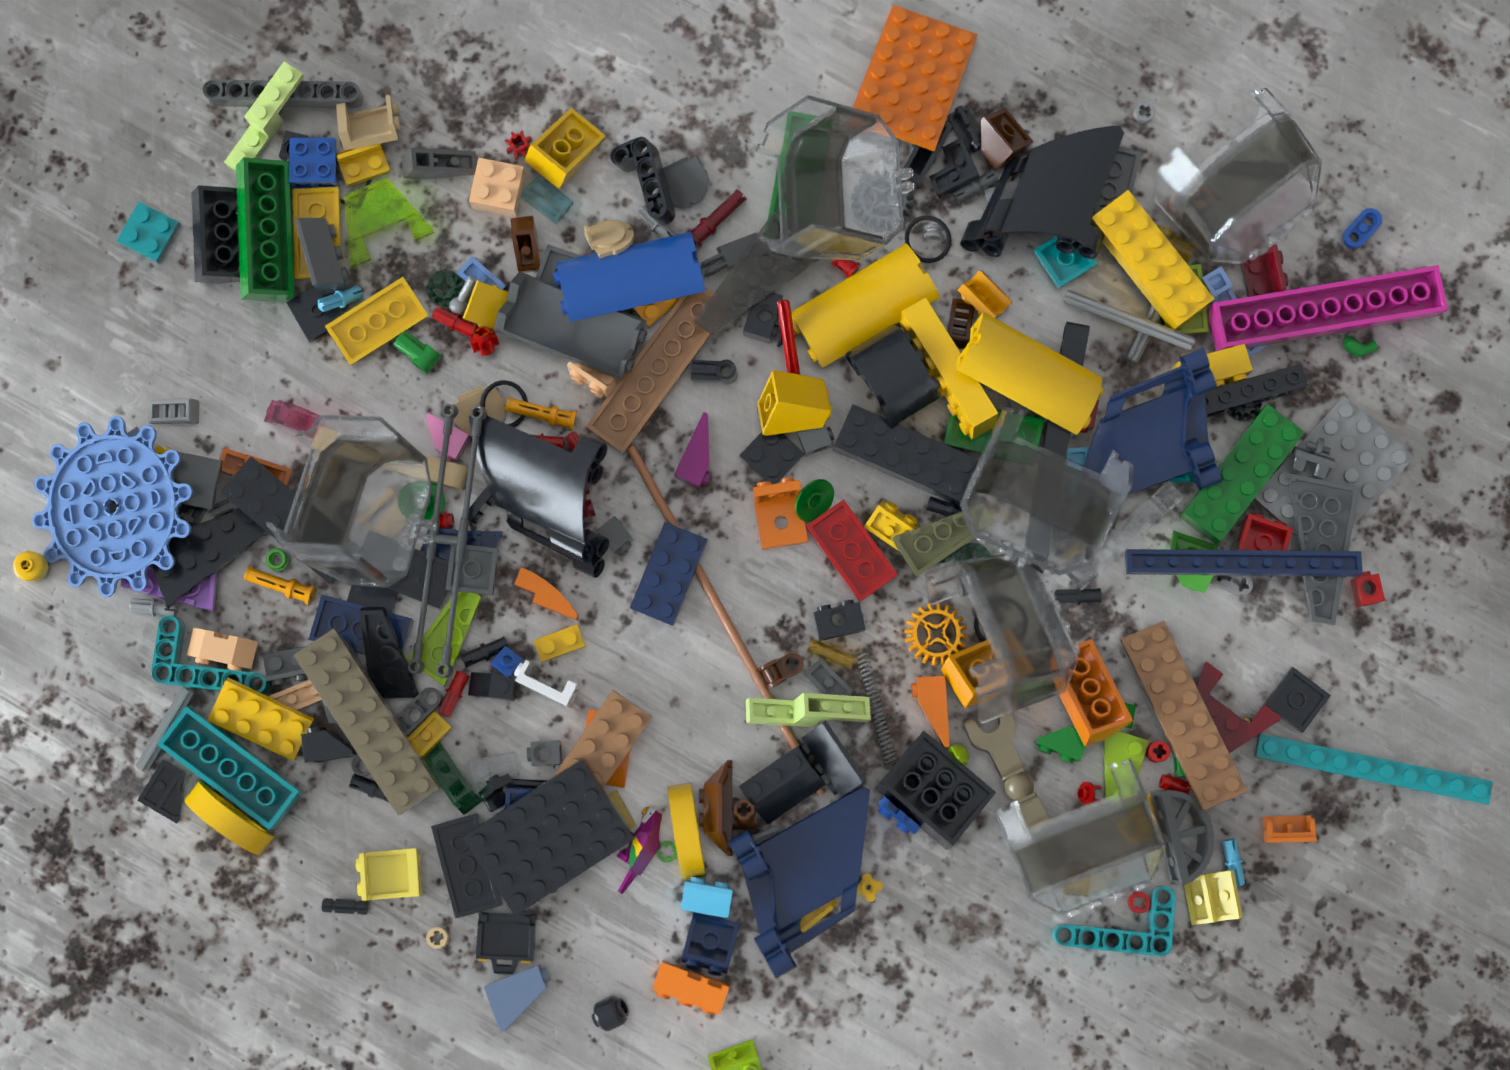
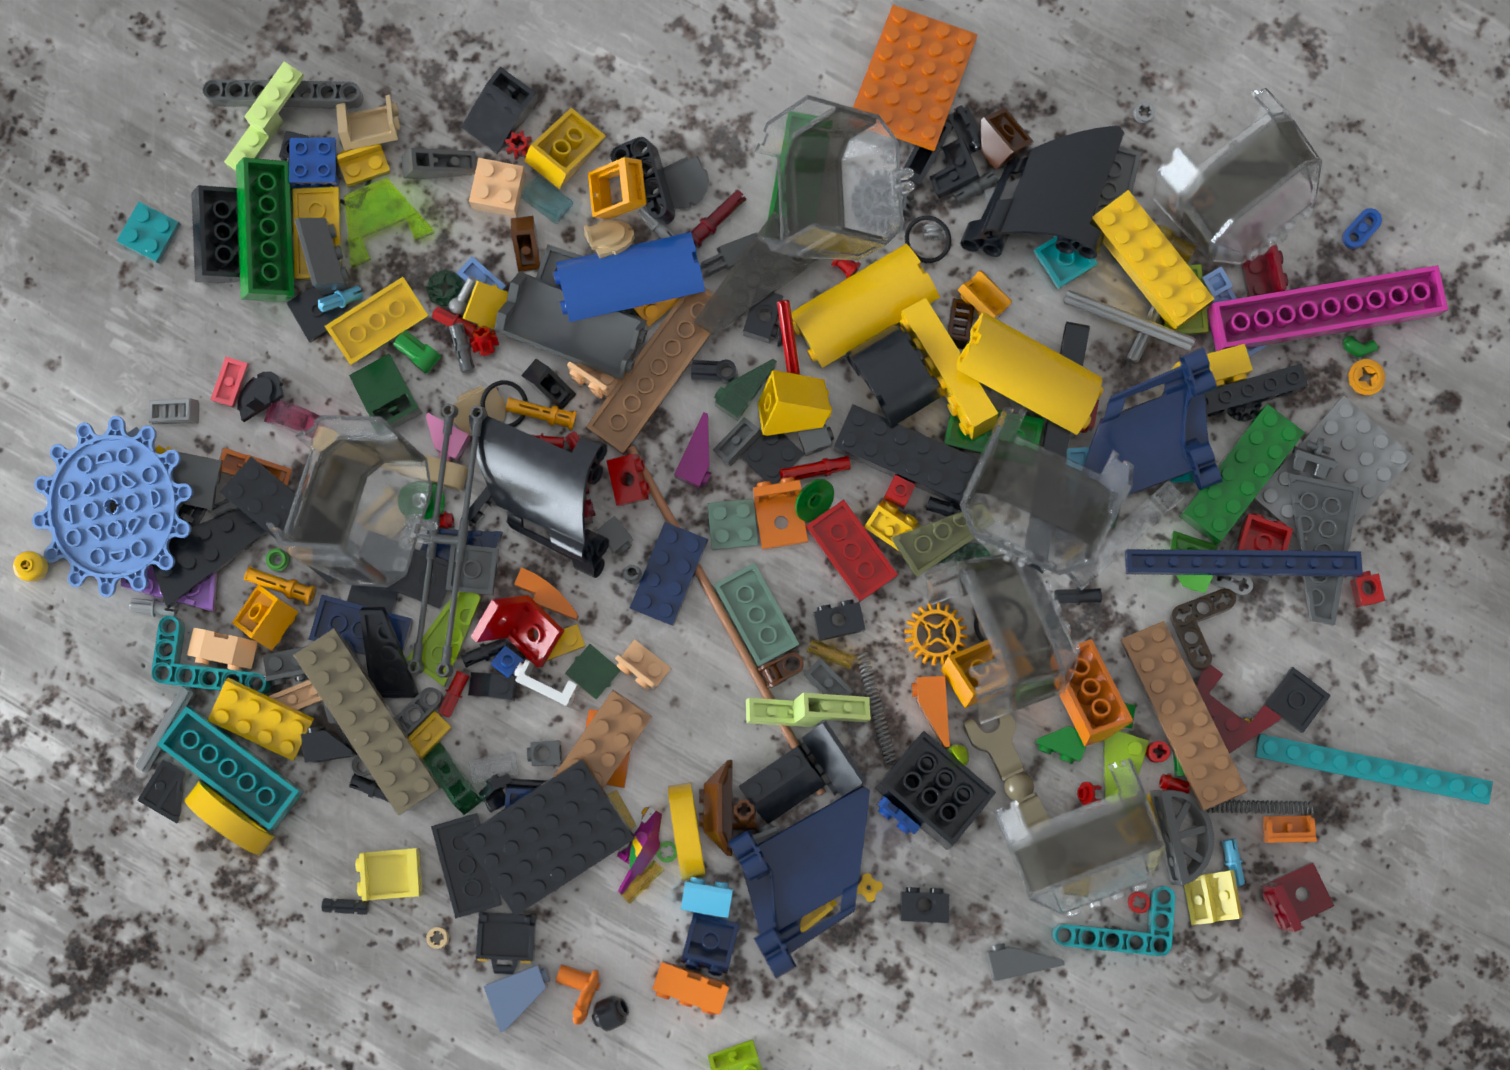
(229, 382): none -> coral plate
(259, 394): none -> black piece
(265, 617): none -> light orange slope
(385, 392): none -> dark green slope
(461, 347): none -> dark grey pin
(500, 110): none -> black slope
(516, 620): none -> red bracket
(548, 384): none -> black slope
(581, 981): none -> orange piece
(593, 671): none -> clear green piece
(618, 471): none -> red brick
(631, 184): none -> light orange window
(632, 569): none -> dark grey pin
(642, 881): none -> clear yellow pin
(644, 665): none -> light nougat bracket
(732, 524): none -> sand green plate
(737, 441): none -> dark grey plate
(740, 392): none -> clear green slope
(756, 614): none -> sand green plate
(823, 467): none -> red pin
(899, 491): none -> red brick
(937, 912): none -> black brick
(1013, 962): none -> dark grey slope
(1191, 624): none -> dark brown beam
(1265, 808): none -> dark grey piece
(1281, 897): none -> dark red bracket
(1369, 367): none -> light orange gear

